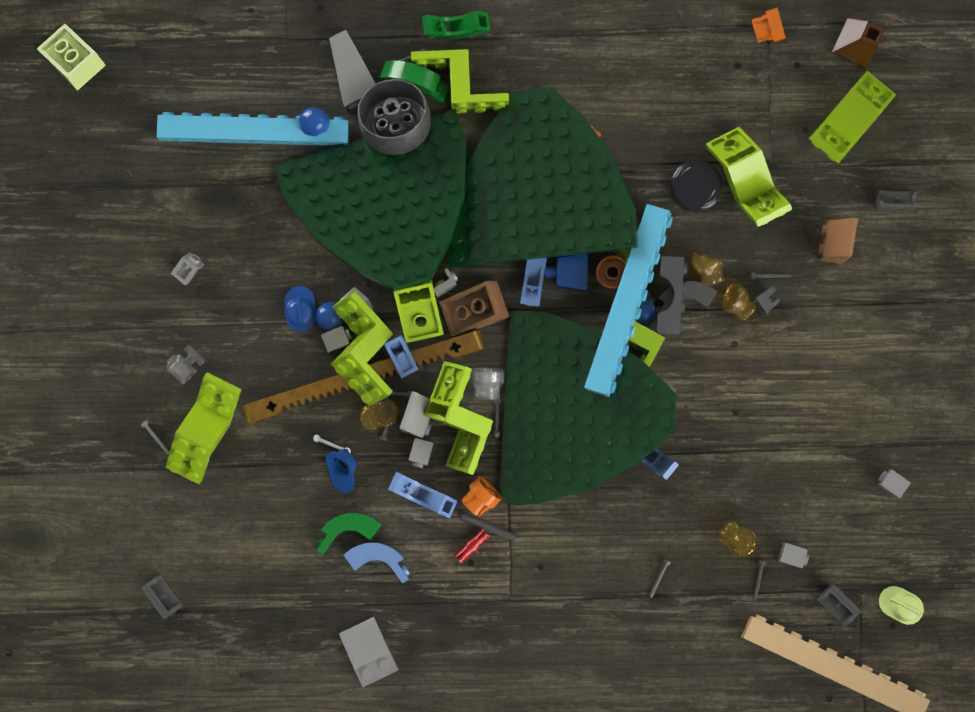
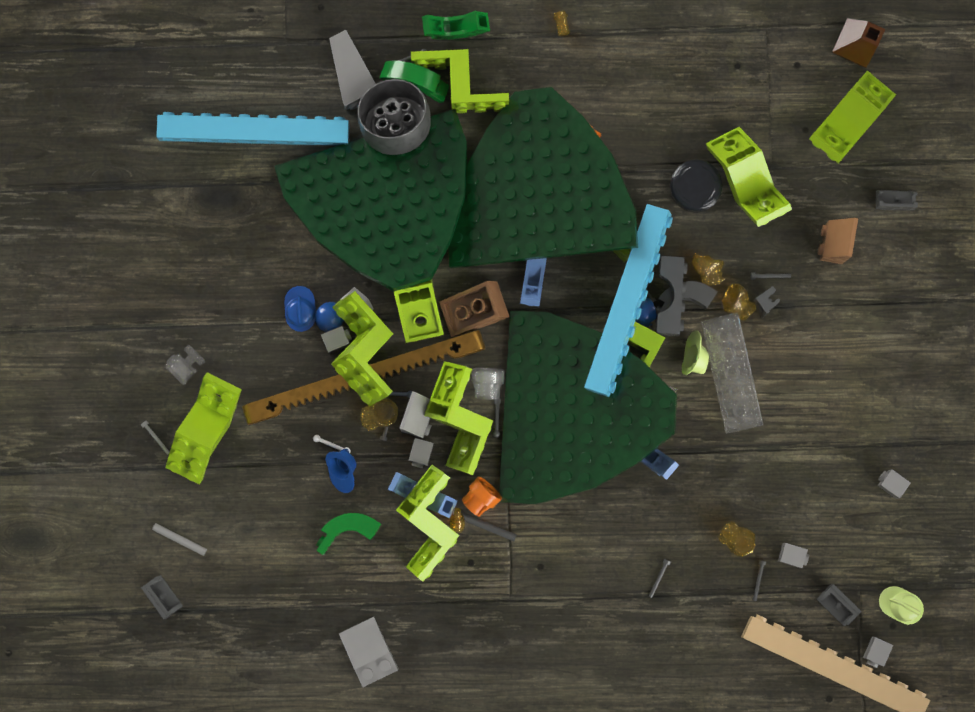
(71, 56): yellowish green slope -> none
(179, 539): none -> light grey bar
(187, 268): light grey bracket -> none
(314, 121): blue hair -> none
(375, 551): medium blue arch -> none
(401, 356): medium blue slope -> none
(440, 535): none -> lime bracket
(444, 286): light grey bracket -> none
(457, 521): none -> clear yellow cylinder
(471, 545): red pin -> none
(562, 24): none -> clear yellow pin
(570, 272): blue torso -> none
(601, 272): orange piece -> none
(695, 355): none -> yellowish green piece
(732, 373): none -> clear plate
(769, 26): orange piece -> none
(877, 652): none -> light grey brick

